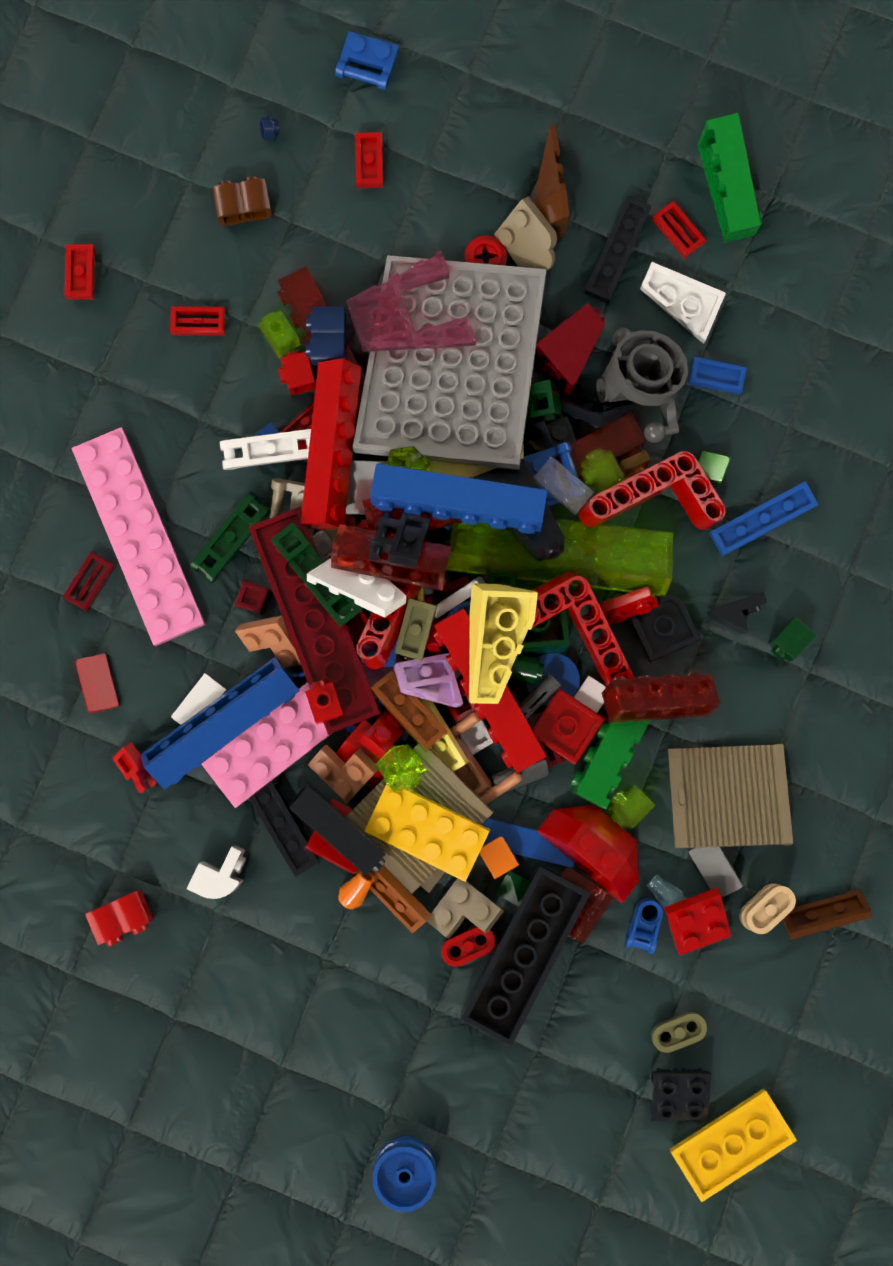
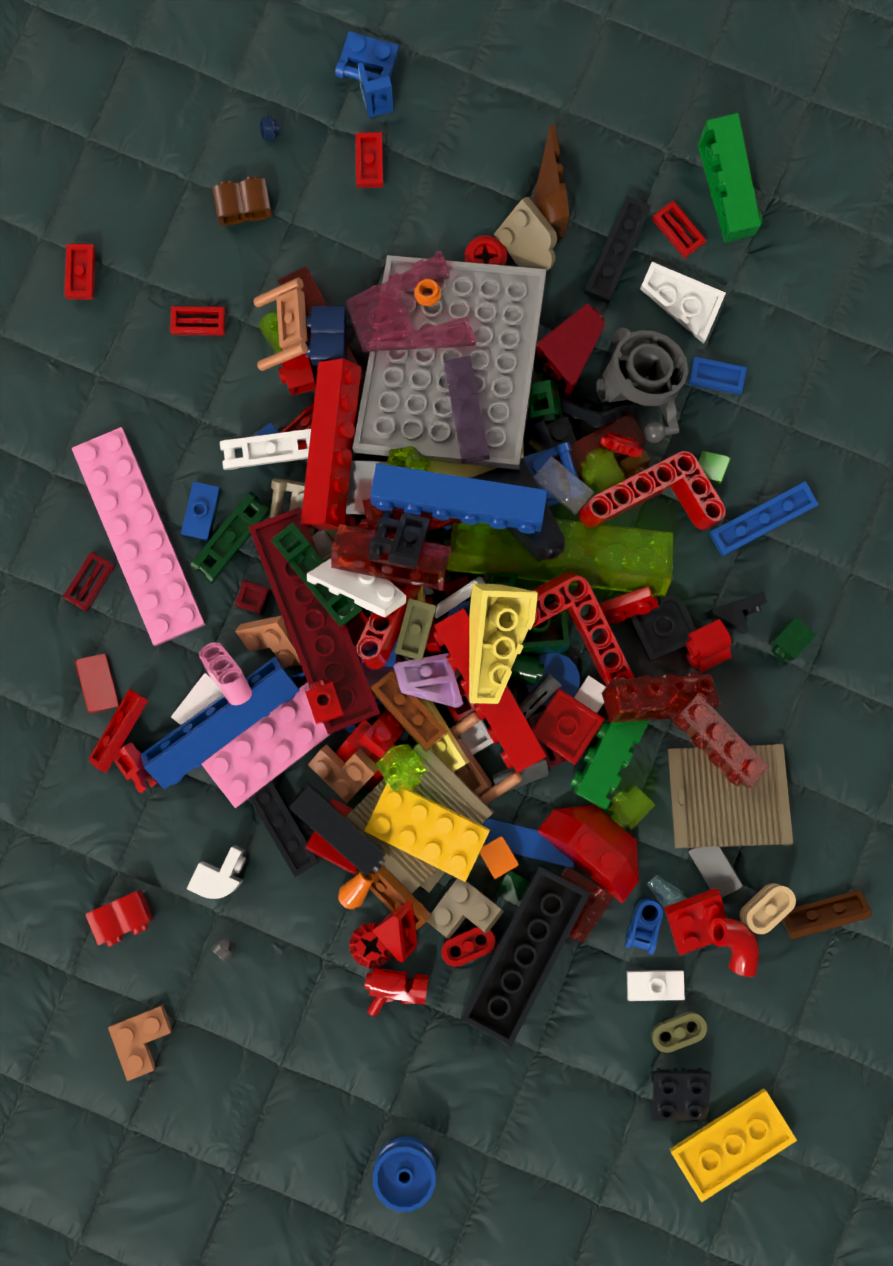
(117, 730): none -> red tile
(131, 1040): none -> nougat plate
(200, 511): none -> blue plate
(223, 949): none -> dark grey hinge
(225, 673): none -> bright pink beam
(291, 322): none -> nougat plate
(358, 947): none -> red gear
(375, 93): none -> blue panel
(394, 985): none -> red piece
(398, 931): none -> red slope
(427, 286): none -> orange plate
(466, 410): none -> clear purple plate
(621, 444): none -> red gear
(655, 985): none -> white plate
(708, 646): none -> red brick
(716, 738): none -> clear red brick
(740, 940): none -> red cylinder

